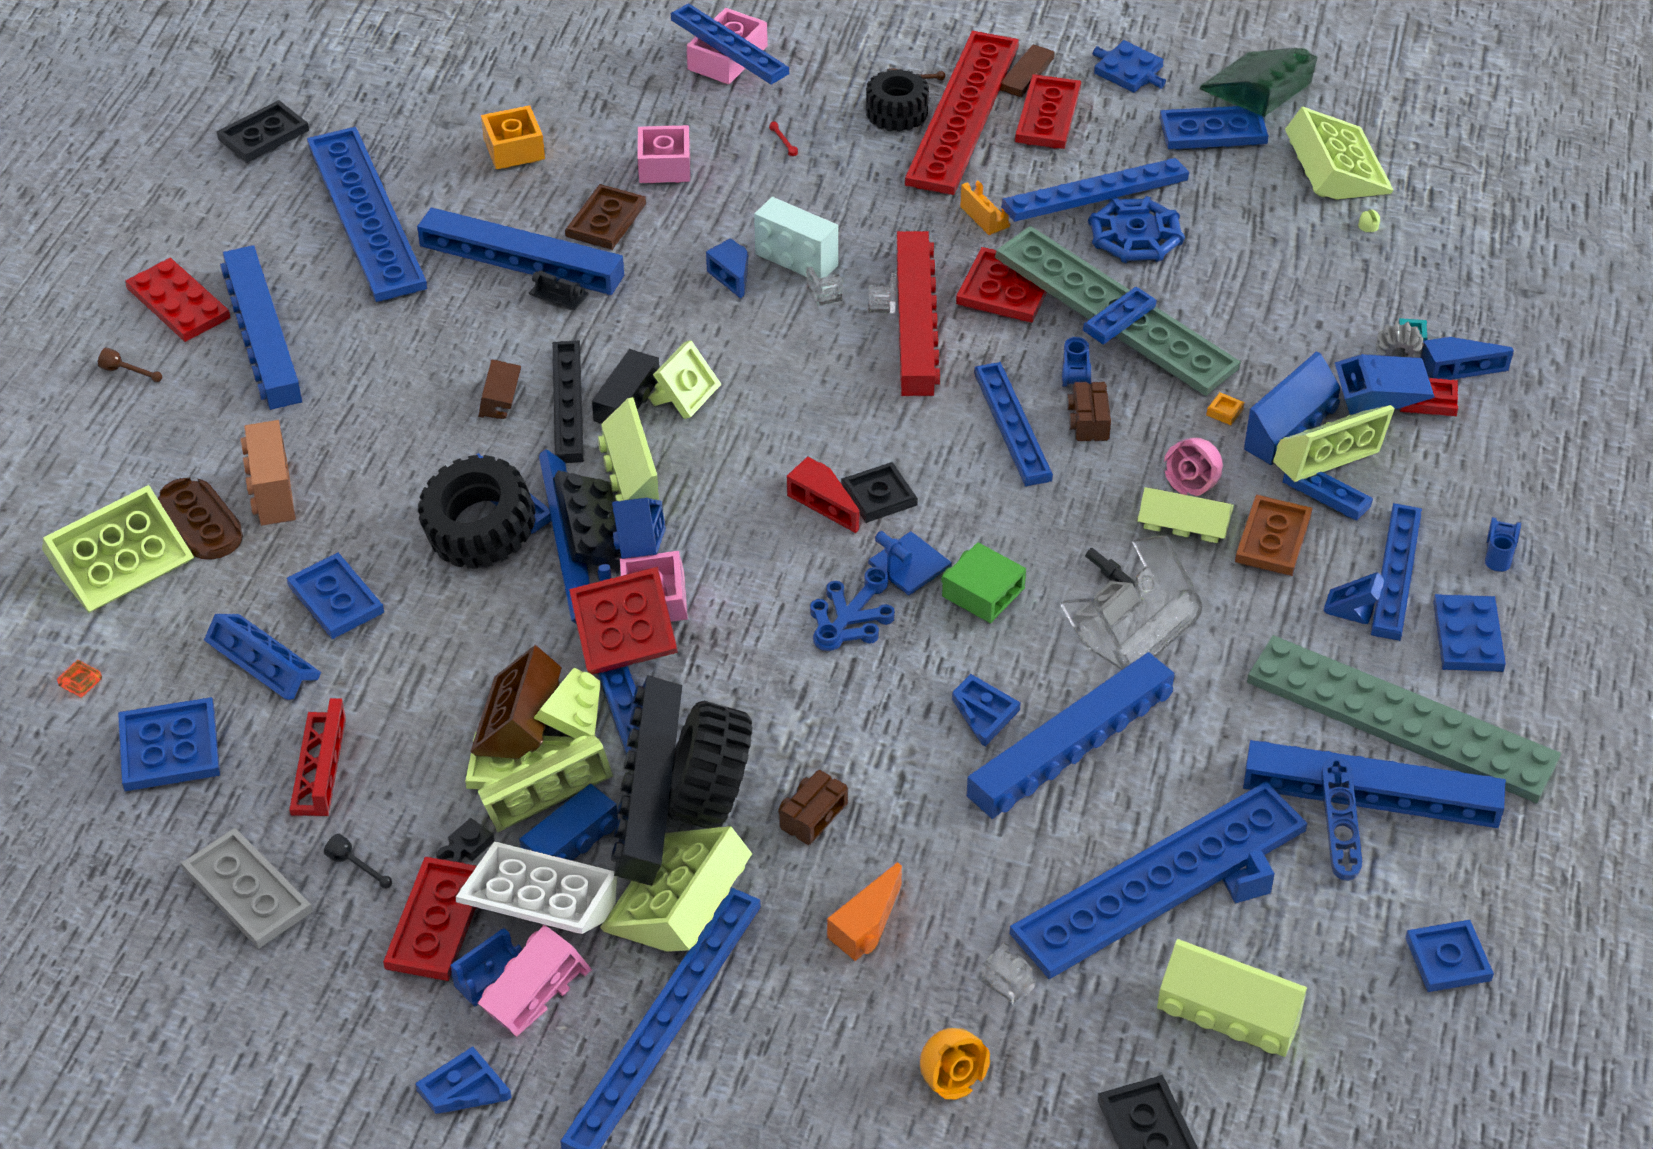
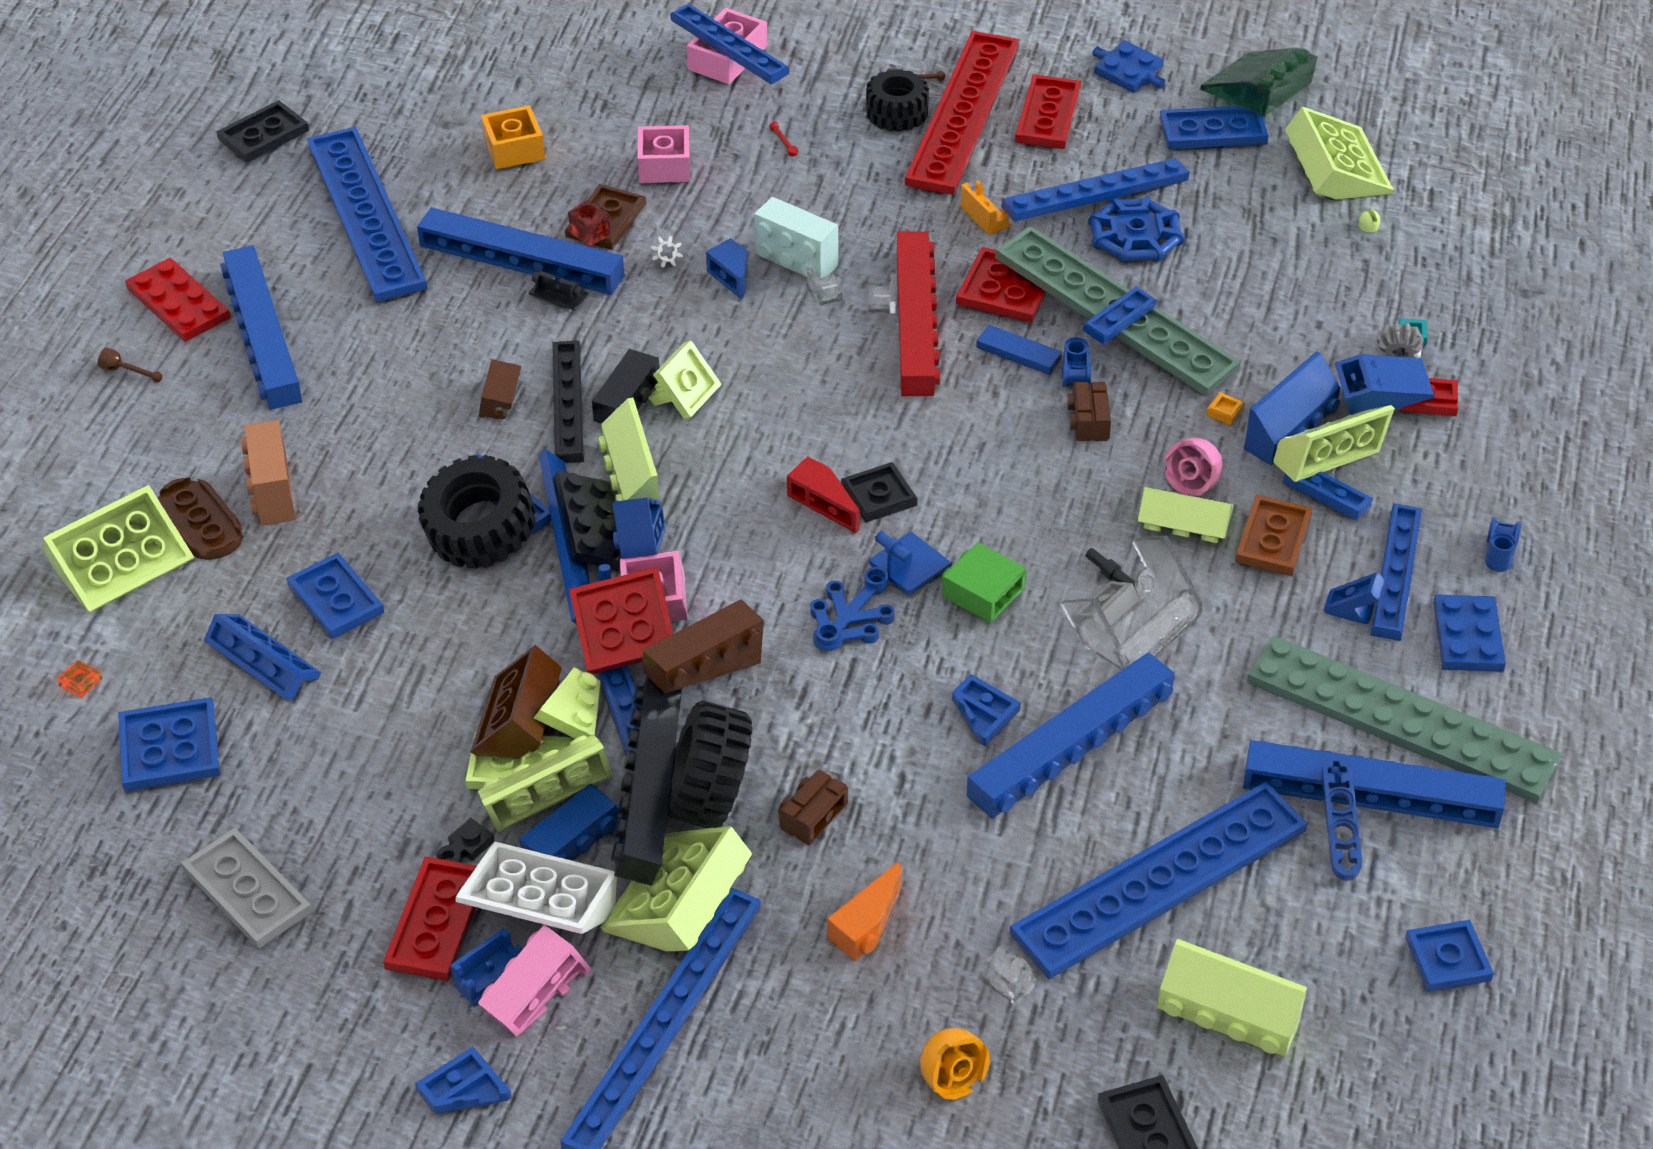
(325, 763): red fence -> none
(340, 849): black hinge -> none
(589, 222): none -> clear red brick
(673, 253): none -> white gear
(706, 649): none -> reddish brown wedge
(1013, 424): blue tile -> none
(1019, 349): none -> blue tile
(1032, 62): reddish brown tile -> none
(1251, 881): blue panel -> none
(1463, 358): blue slope -> none

